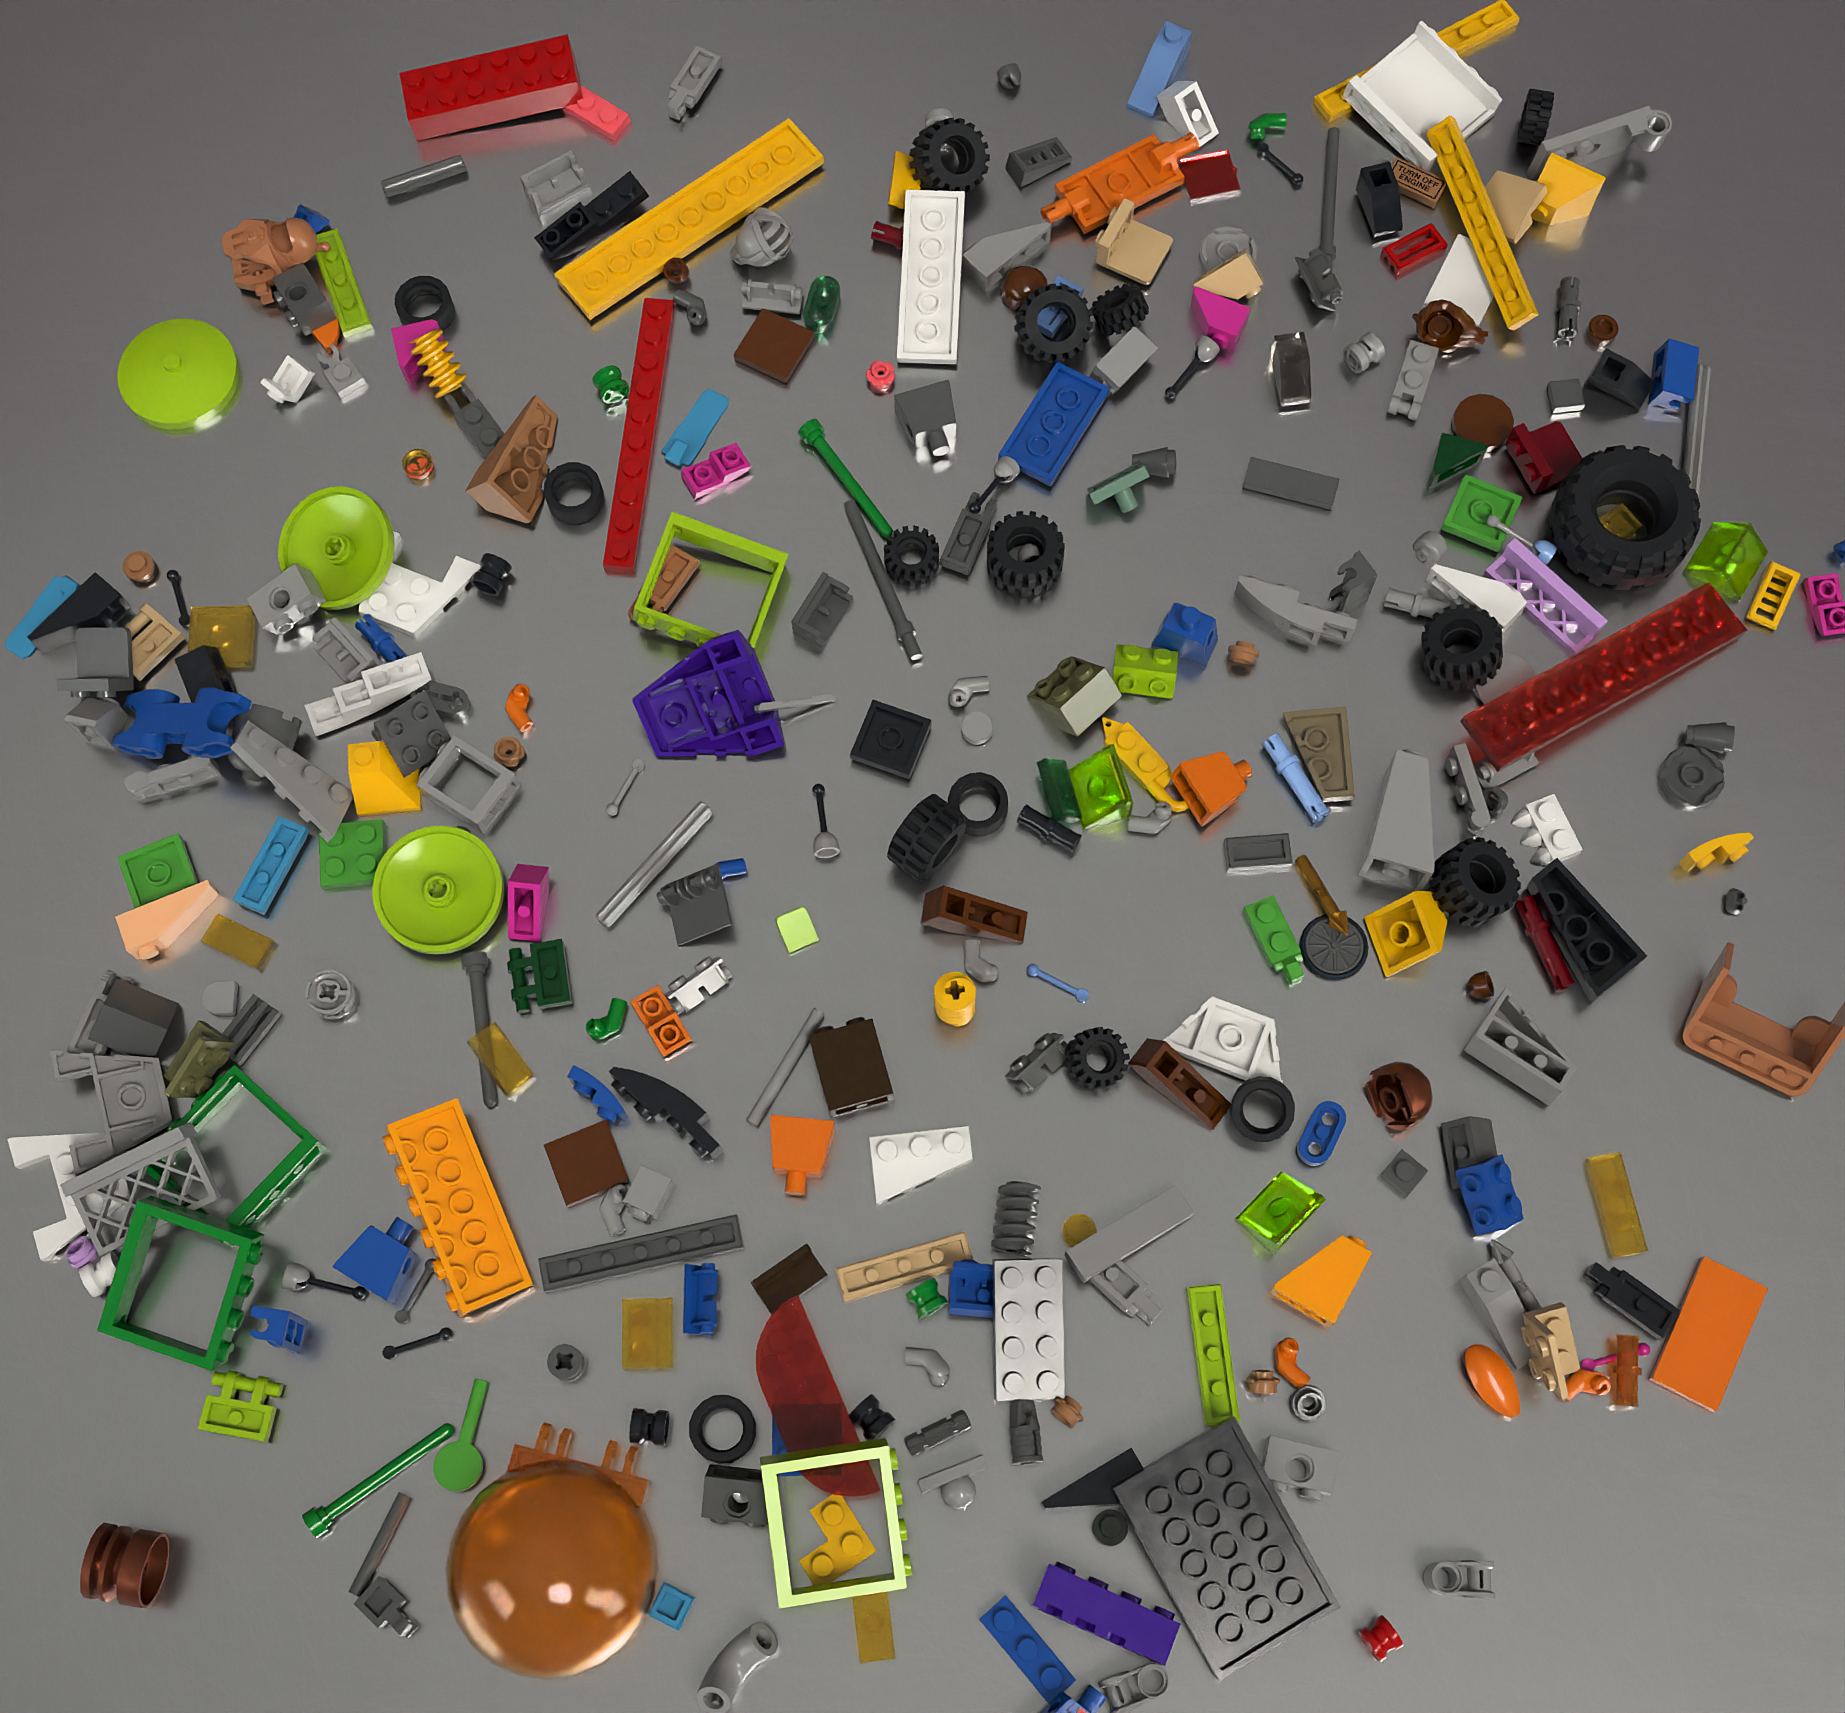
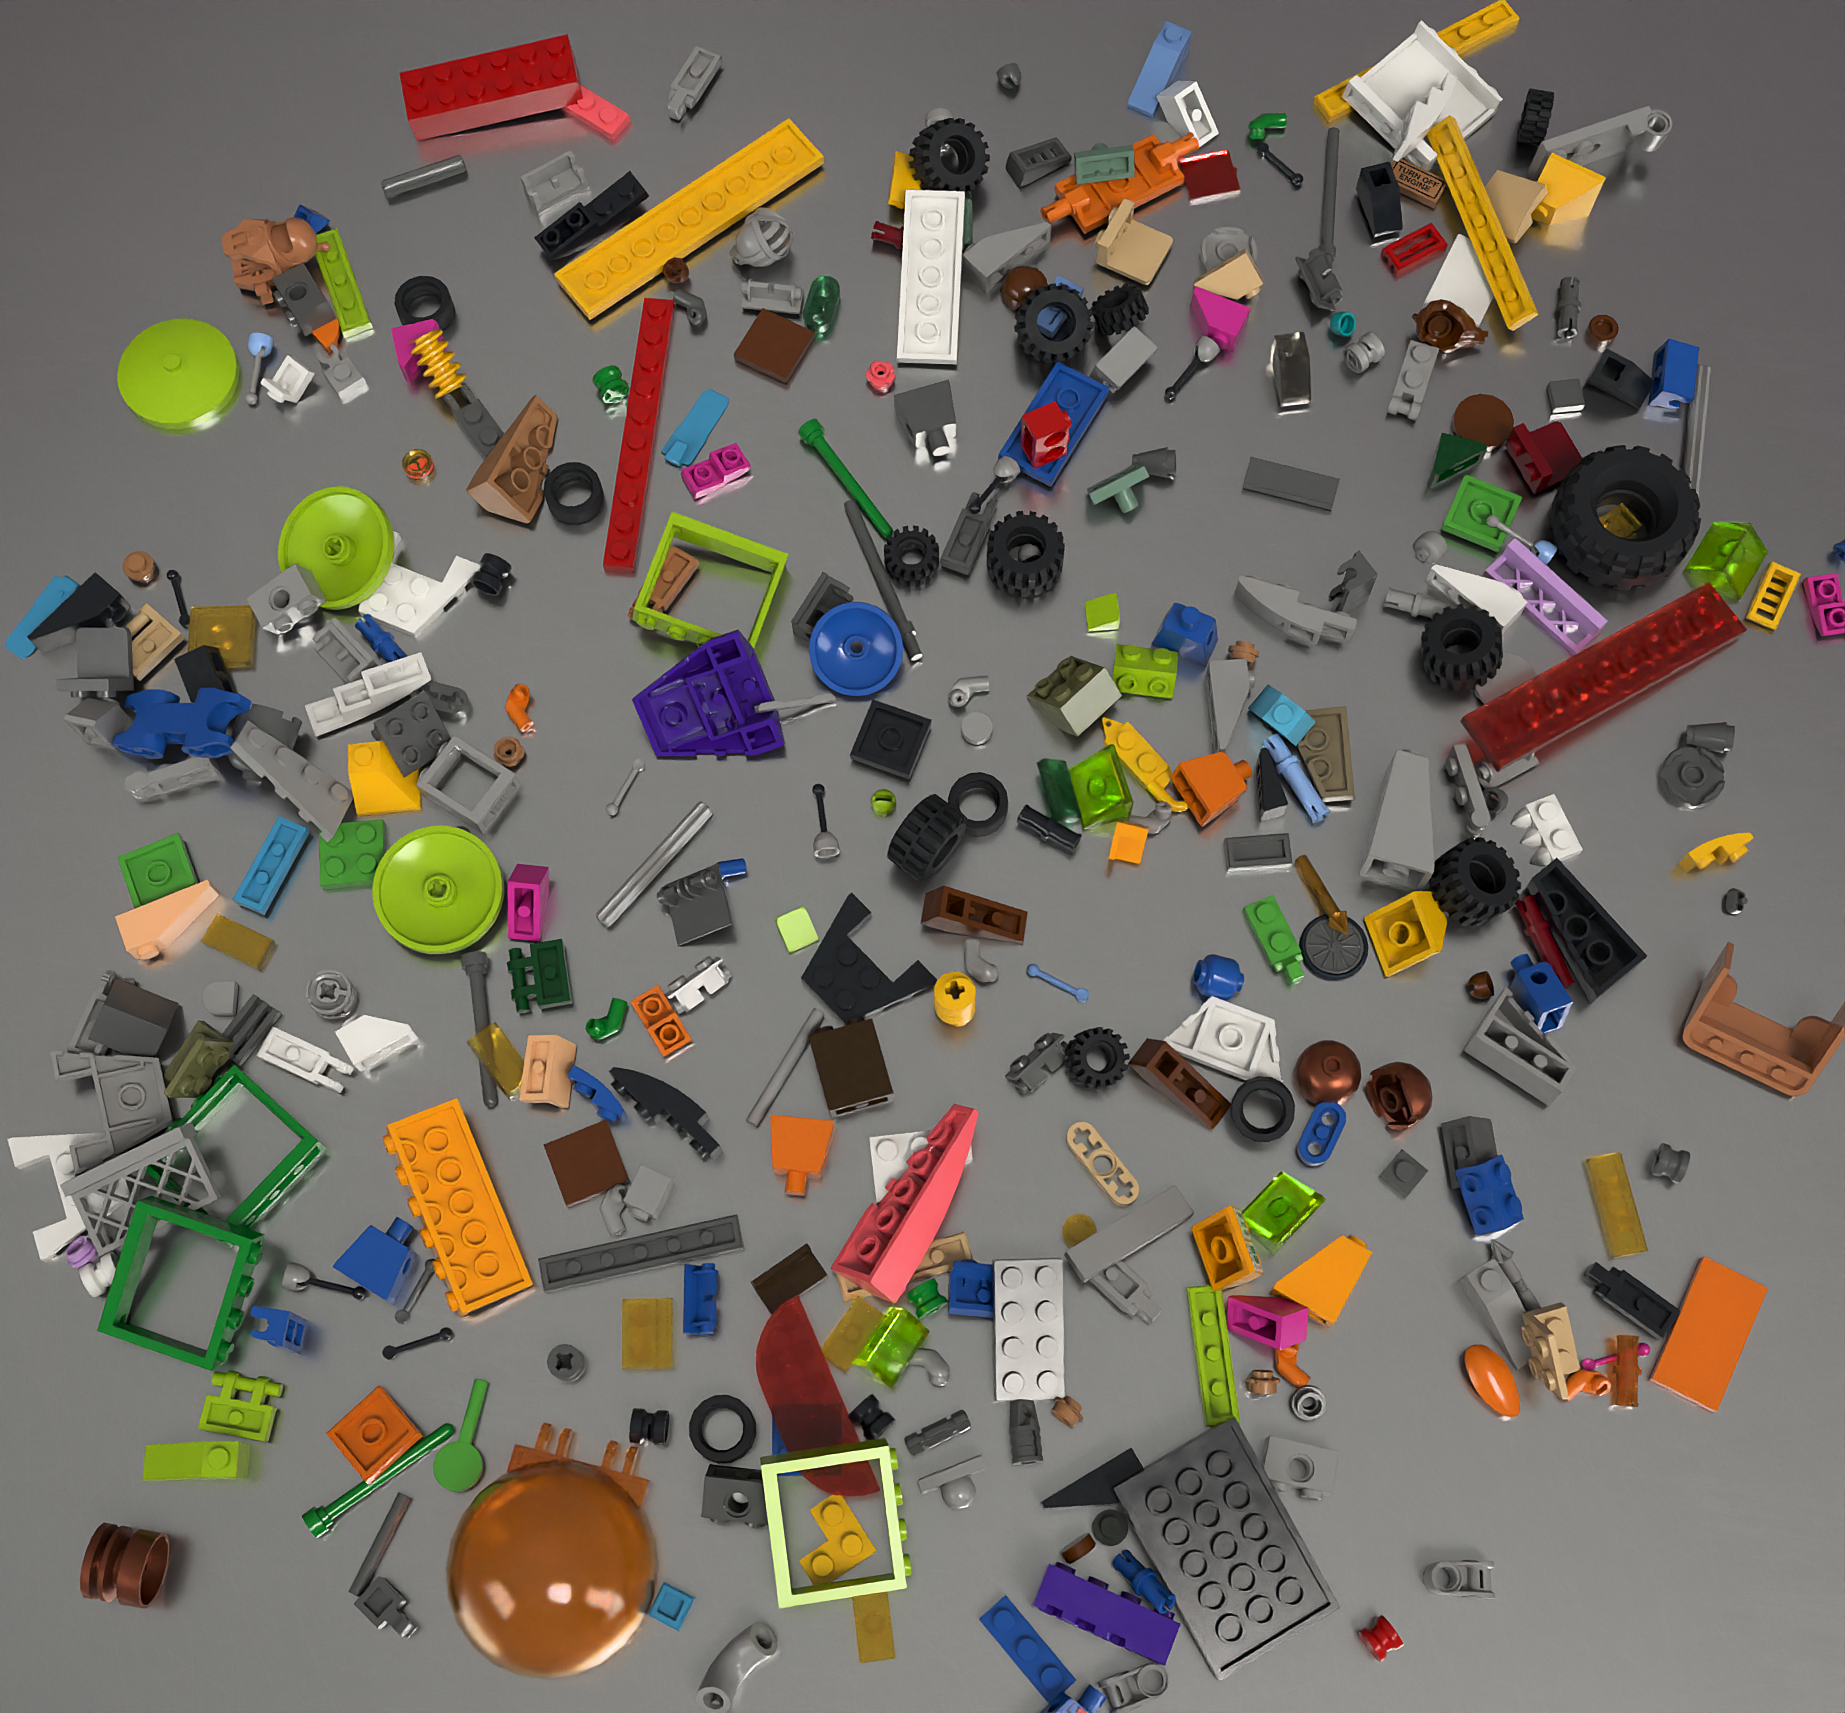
(197, 1461): none -> lime slope
(260, 347): none -> hinge
(301, 1058): none -> white hinge
(373, 1039): none -> white slope
(374, 1434): none -> orange plate
(546, 1070): none -> light nougat panel
(849, 979): none -> black wing
(852, 1334): none -> clear yellow plate
(853, 671): none -> blue dish
(882, 807): none -> lime hinge
(892, 1346): none -> clear neon green slope
(900, 1229): none -> coral wedge
(967, 229): none -> sand green piece
(1014, 1217): dark grey piece -> none
(1045, 434): none -> red brick
(1078, 1548): none -> reddish brown tile
(1103, 613): none -> lime slope
(1104, 164): none -> sand green tile
(1124, 1178): none -> tan beam
(1128, 841): none -> light orange panel
(1144, 1581): none -> blue pin
(1218, 977): none -> blue head
(1227, 691): none -> light grey slope
(1227, 1249): none -> light orange slope
(1268, 1320): none -> dark pink slope
(1270, 791): none -> black slope
(1282, 714): none -> medium azure slope
(1327, 1073): none -> copper cylinder
(1343, 323): none -> teal hinge
(1423, 116): none -> white slope
(1540, 992): none -> blue torso
(1670, 1163): none -> dark grey wheel

